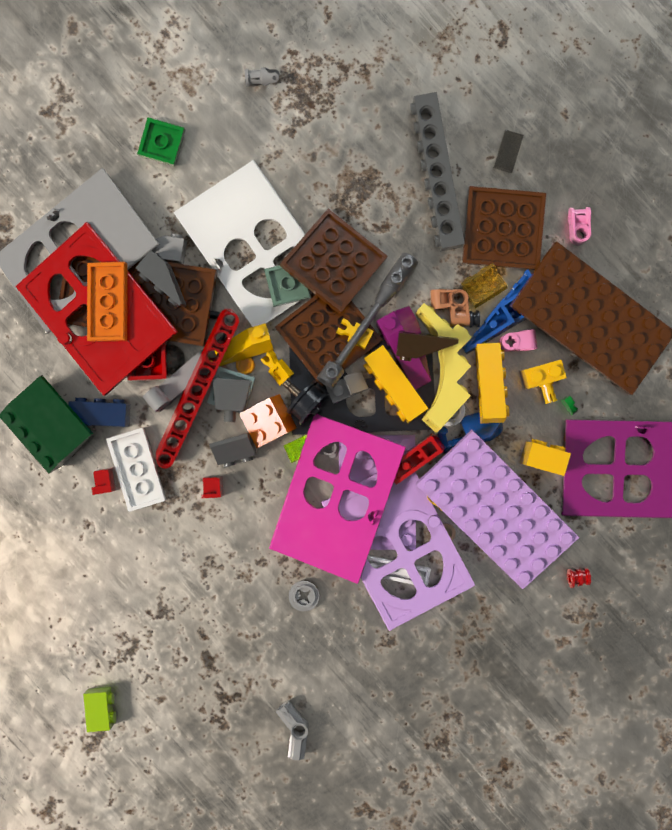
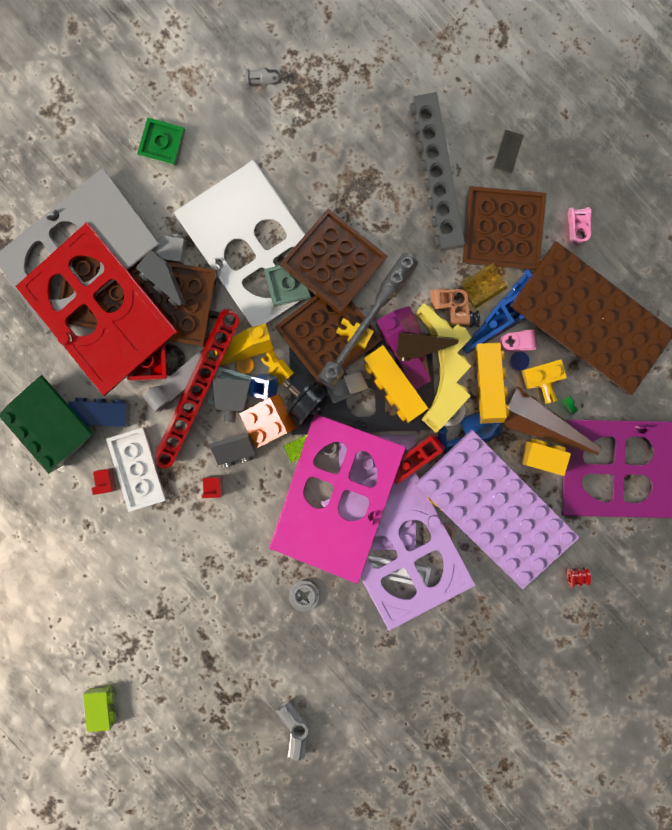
(107, 301): orange tile -> none
(263, 386): none -> blue brick
(519, 361): none -> clear blue tile
(534, 419): none -> reddish brown wedge

